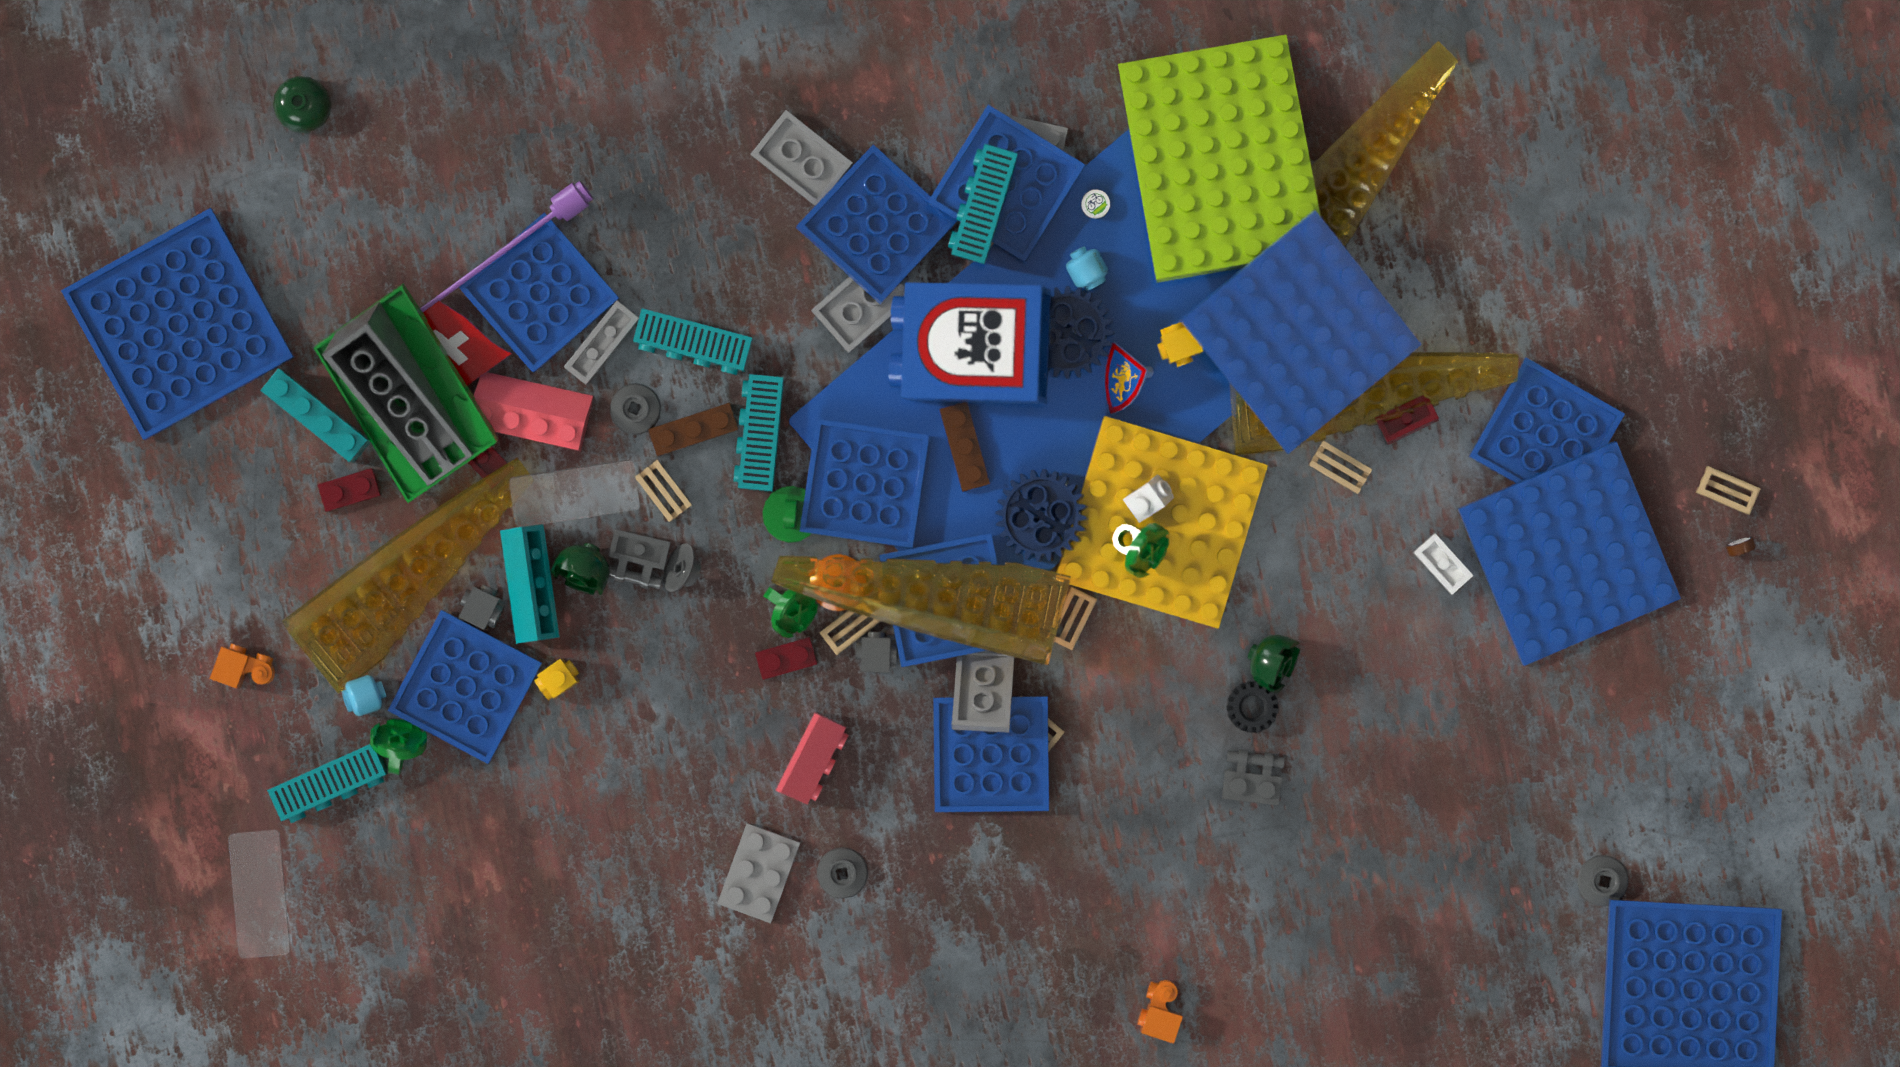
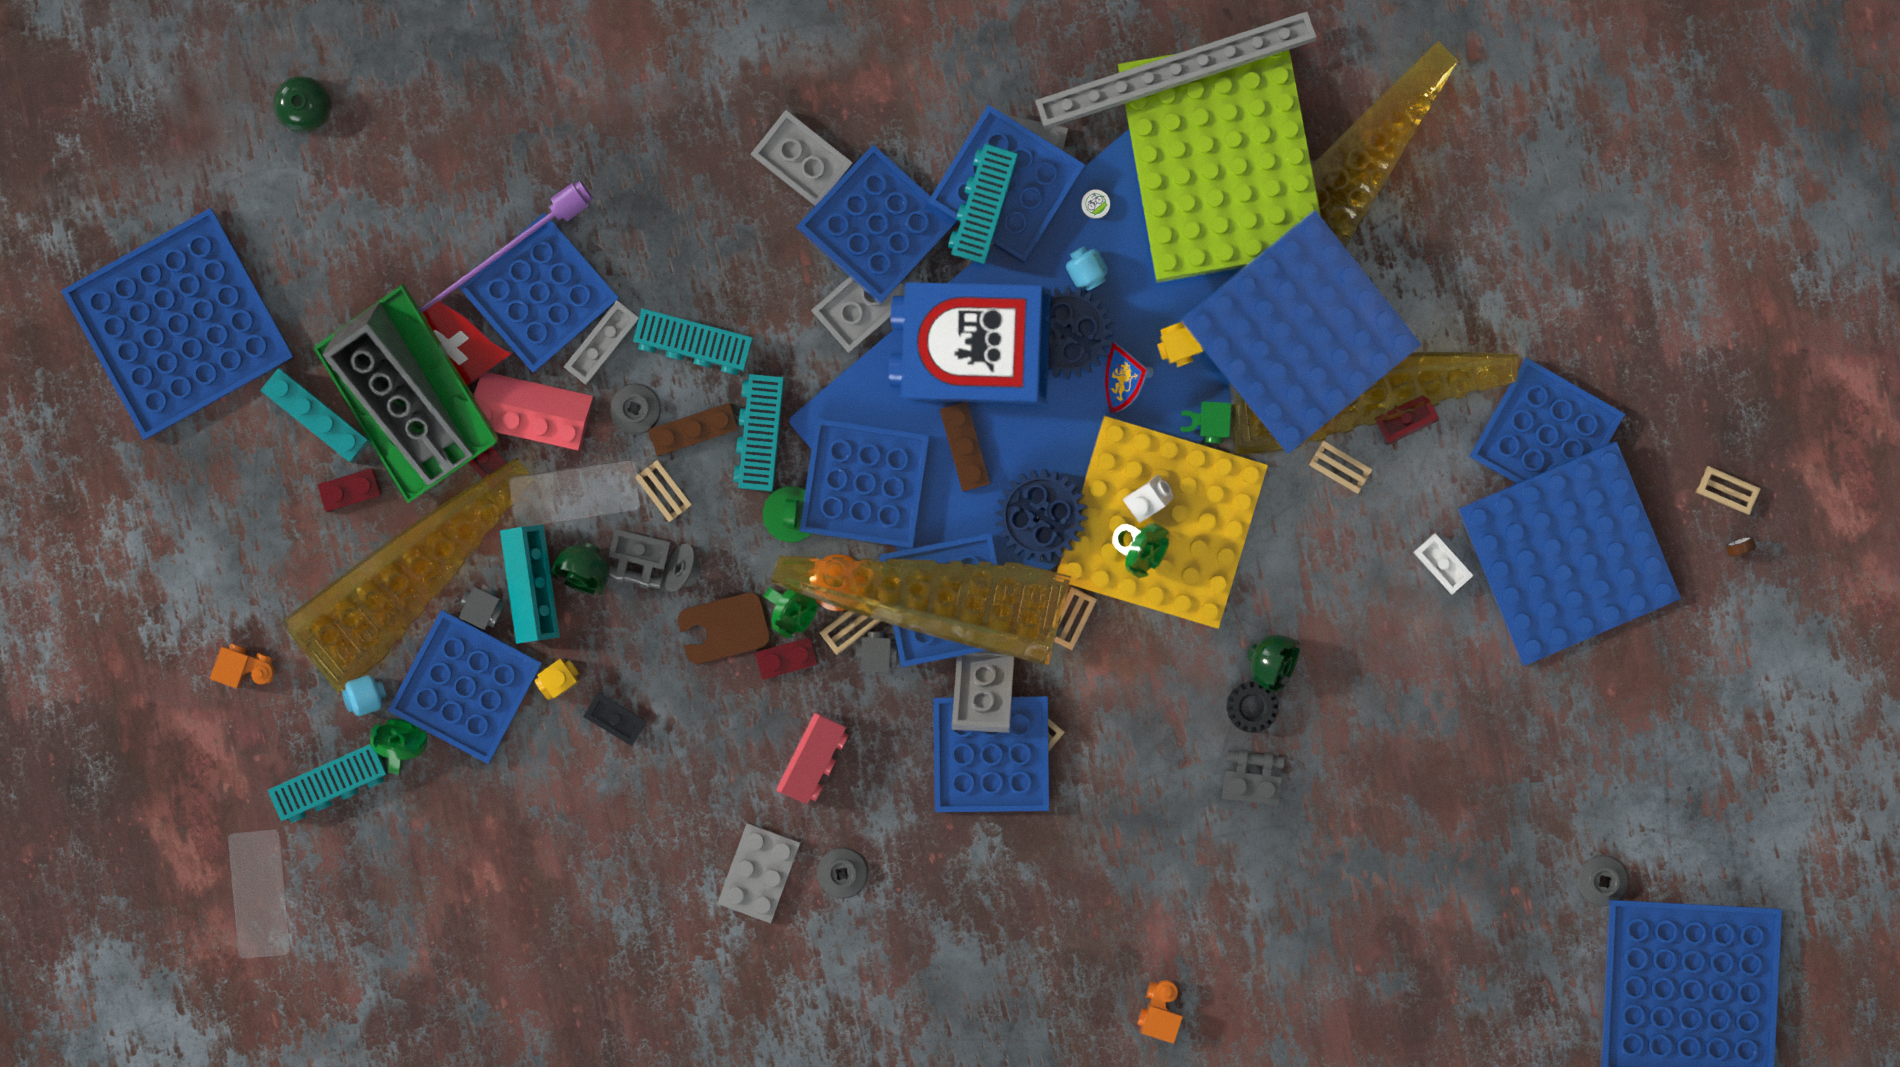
(615, 719): none -> black plate
(731, 625): none -> reddish brown piece
(1175, 70): none -> light grey plate
(1213, 421): none -> green brick

